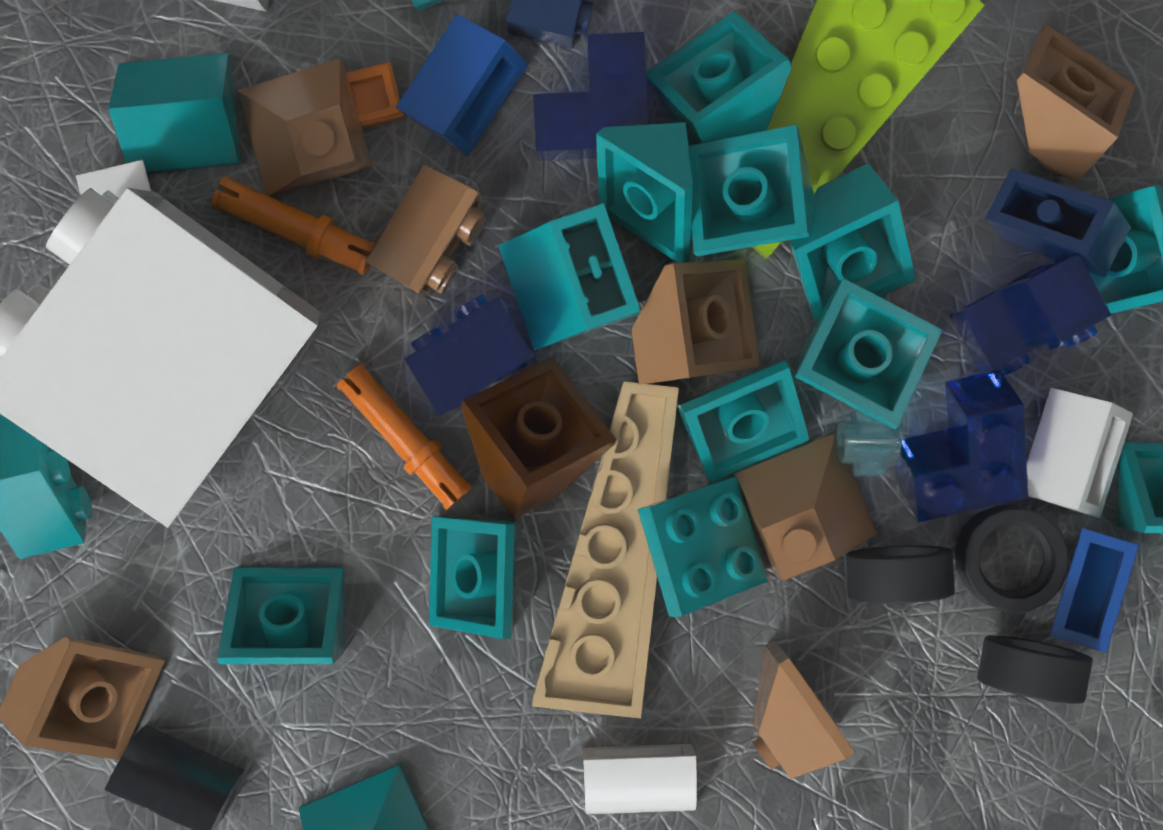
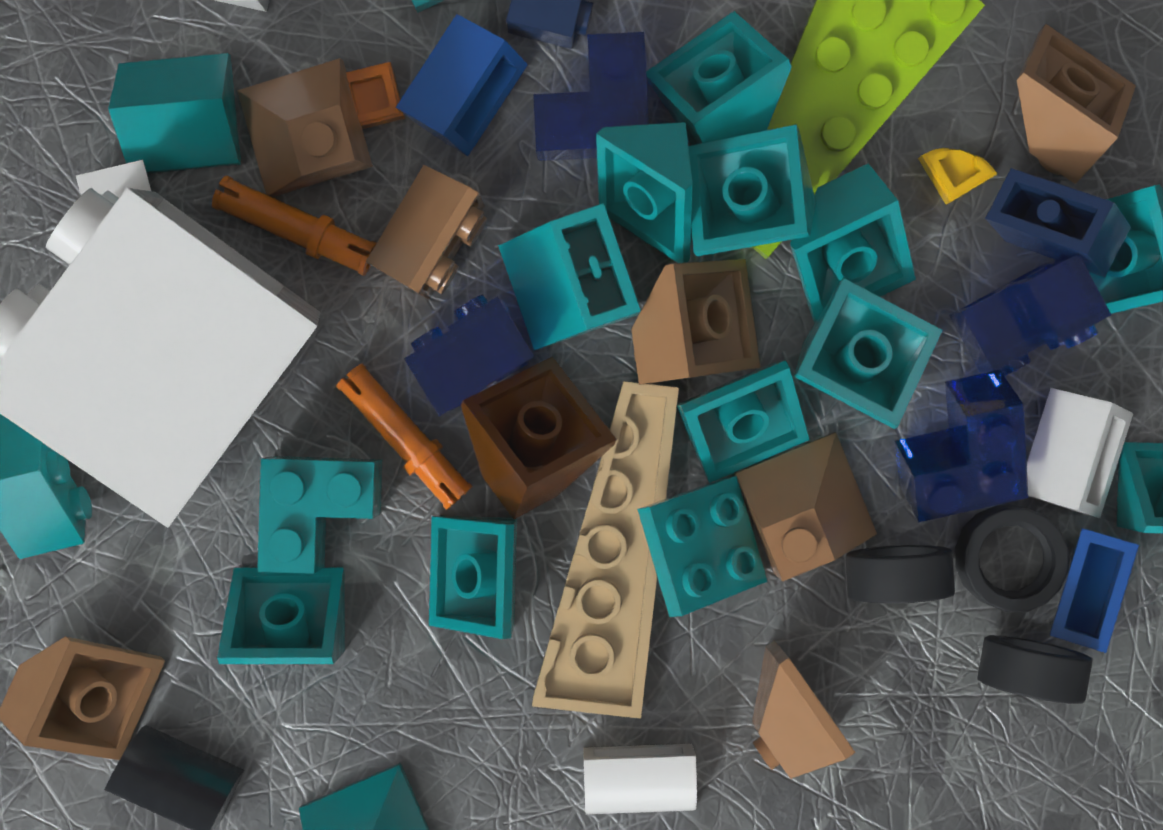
(300, 496): none -> teal brick
(867, 444): clear light blue gear -> none
(955, 171): none -> yellow tile

